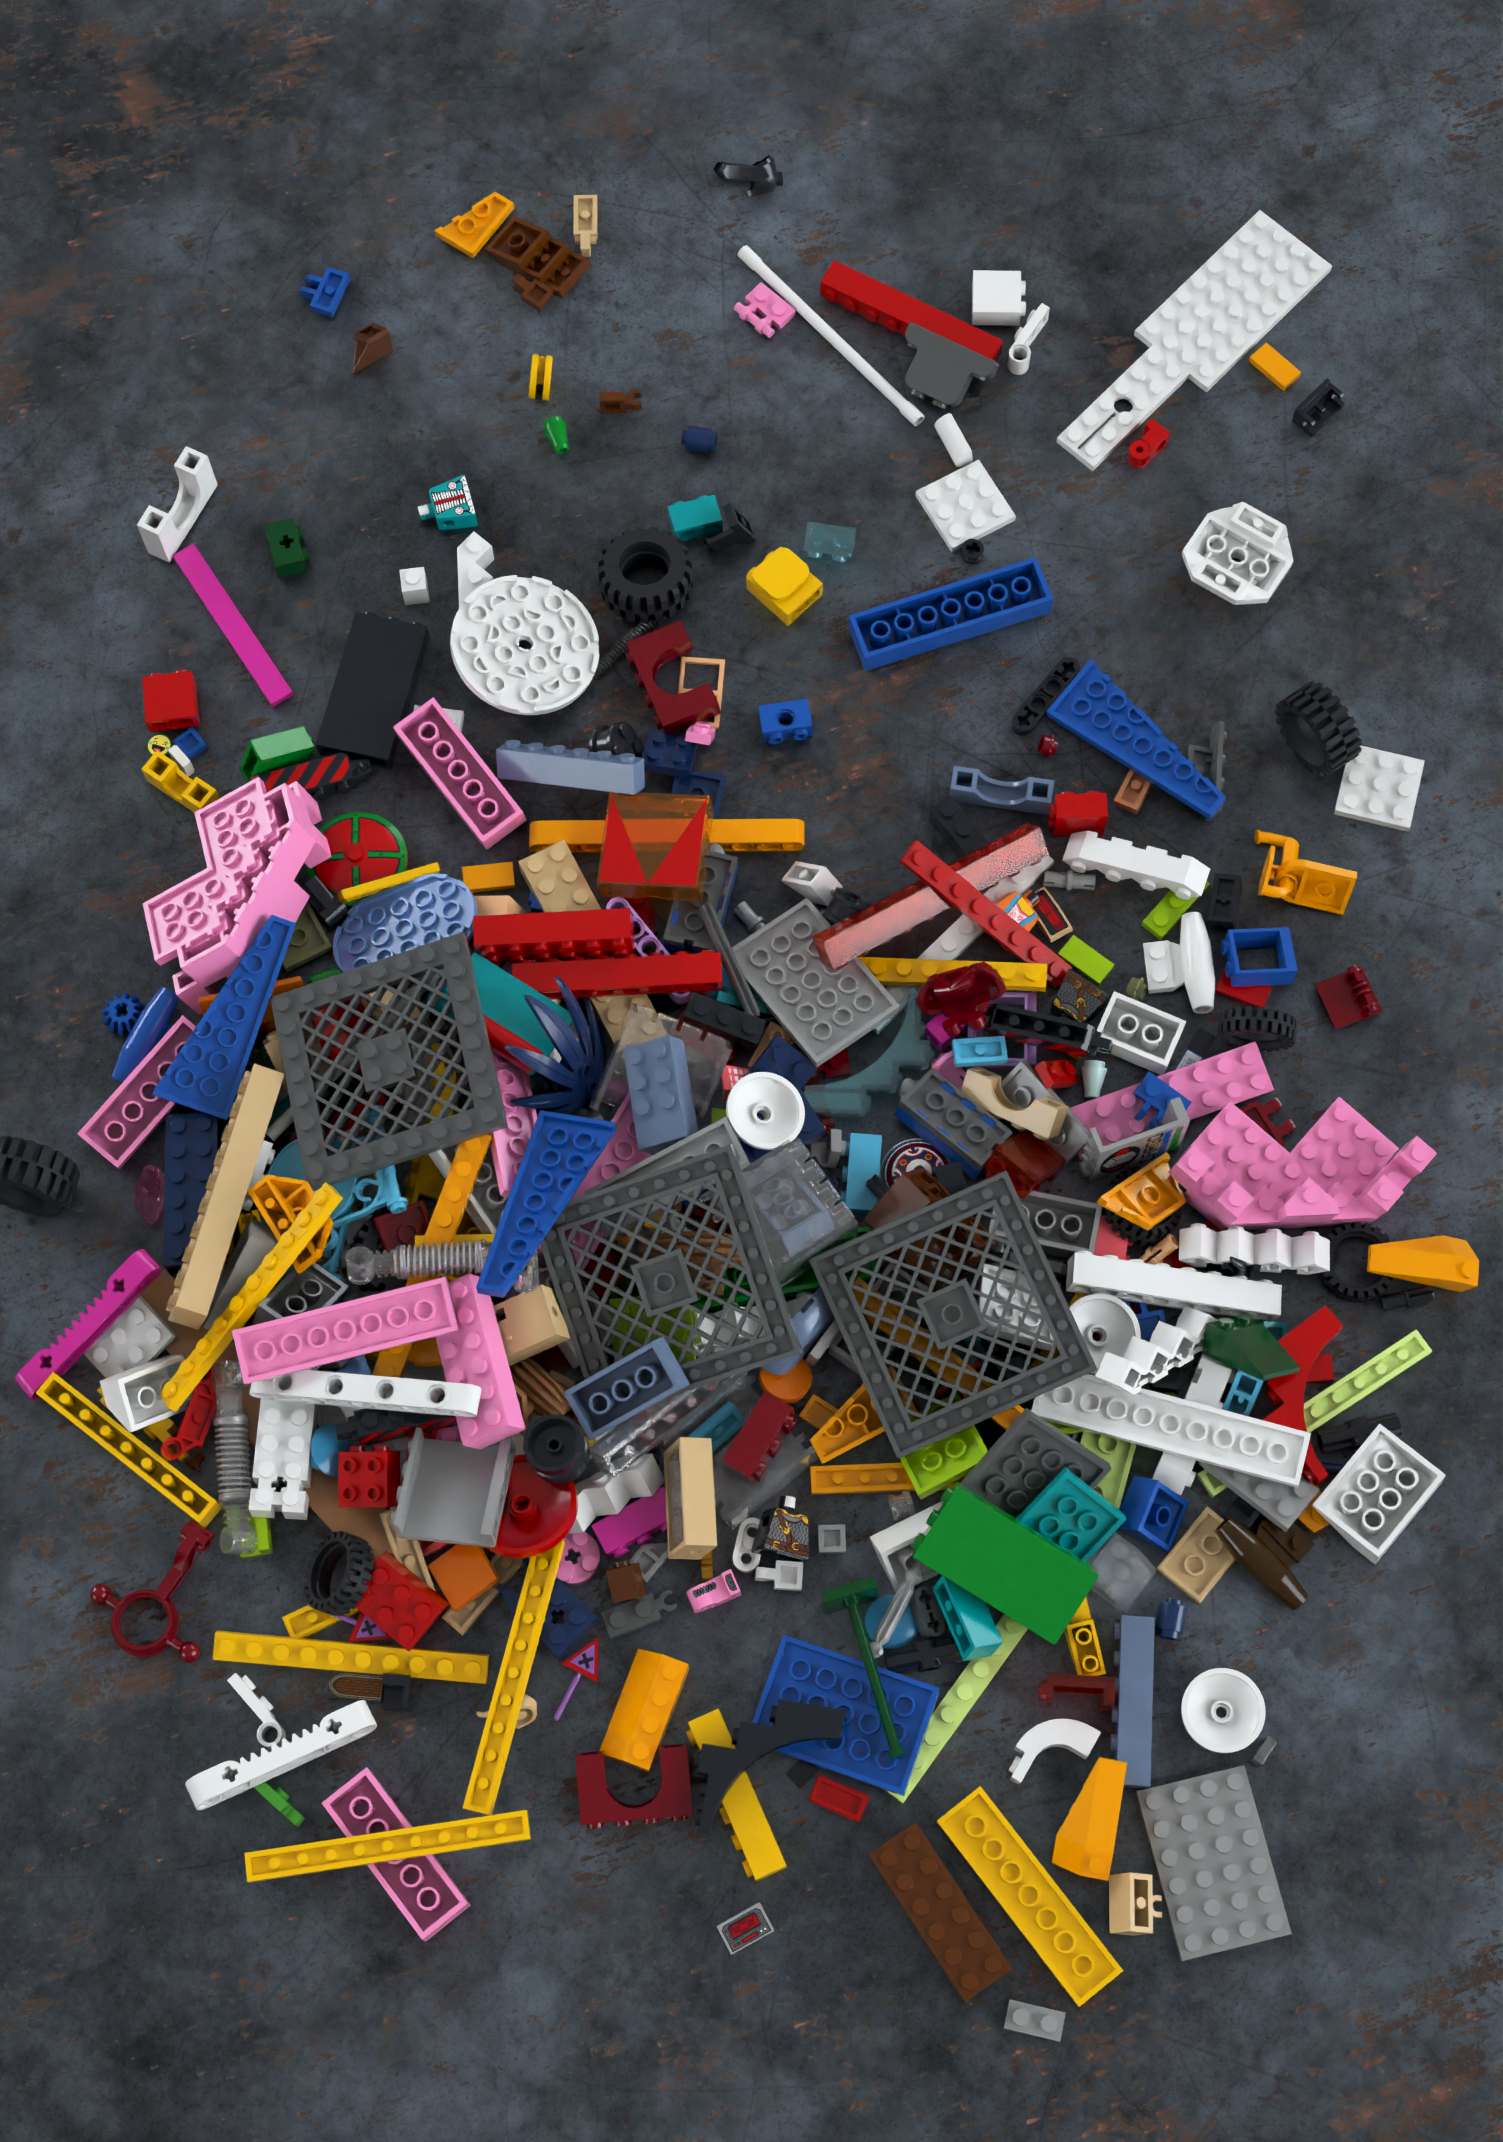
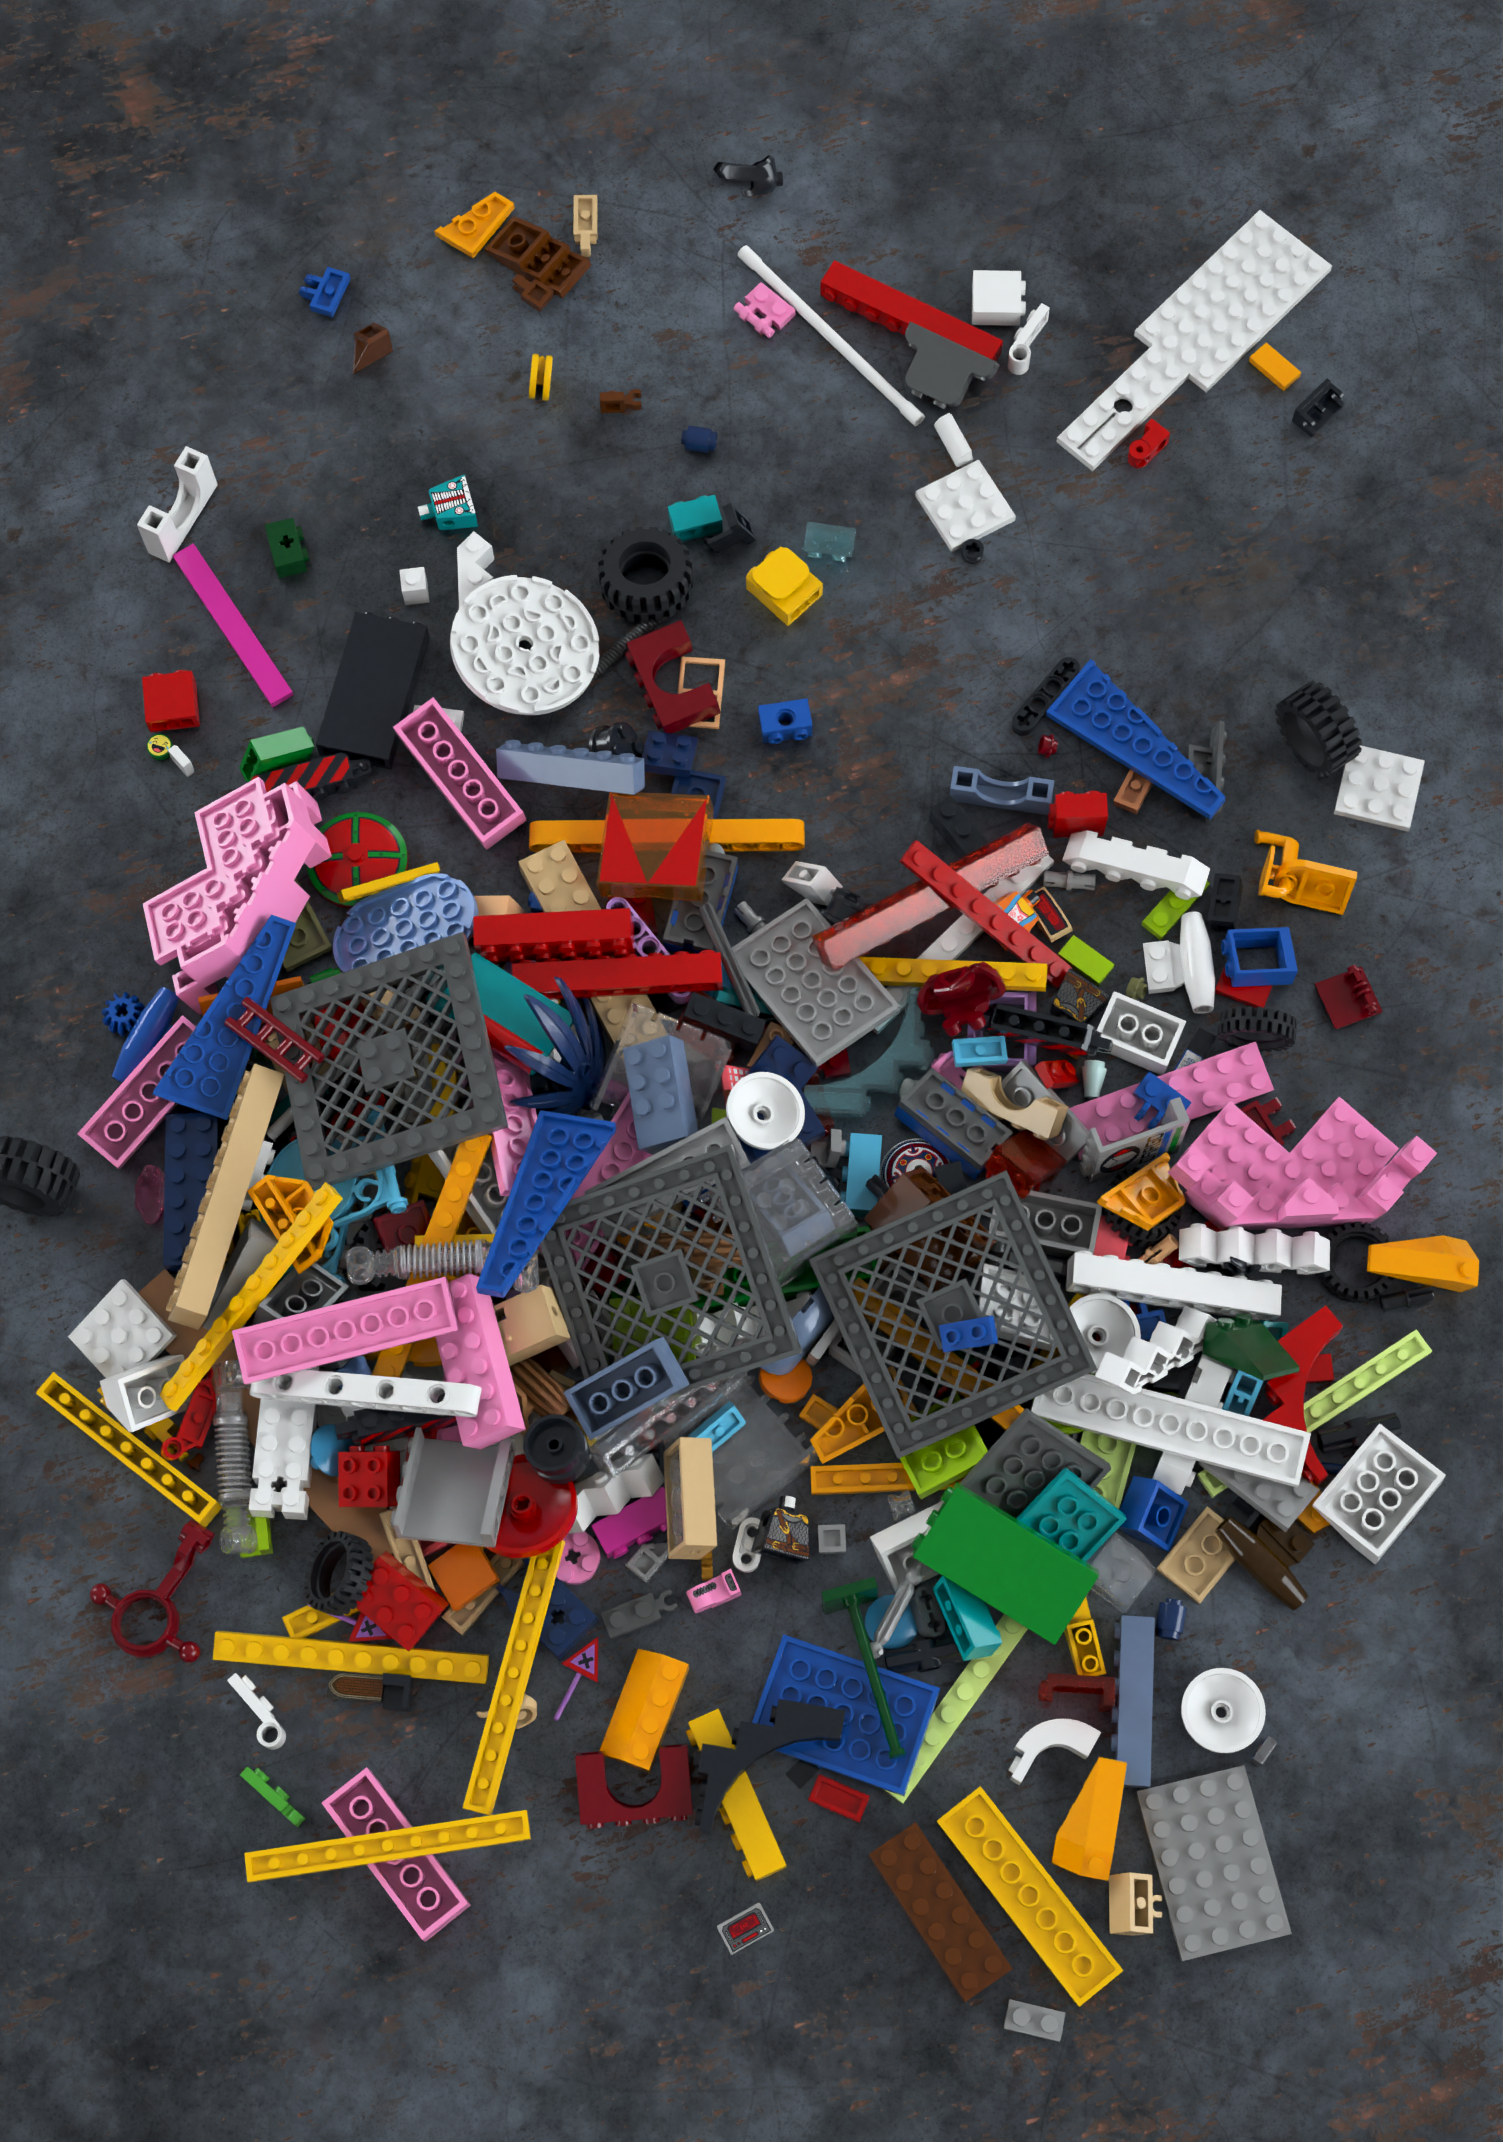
(139, 1273): dark pink gear -> none
(168, 778): yellow arch -> none
(190, 743): blue tile -> none
(212, 1788): white gear -> none
(276, 1055): none -> dark red bar
(326, 906): black piece -> none
(489, 877): light orange tile -> none
(556, 433): green cone -> none
(625, 1581): reddish brown brick -> none
(700, 733): bright pink plate -> none
(760, 1438): dark red brick -> none
(786, 1575): white plate -> none
(936, 1034): dark pink brick -> none
(950, 613): blue brick -> none
(968, 1334): none -> blue plate
(1243, 535): white piece -> none

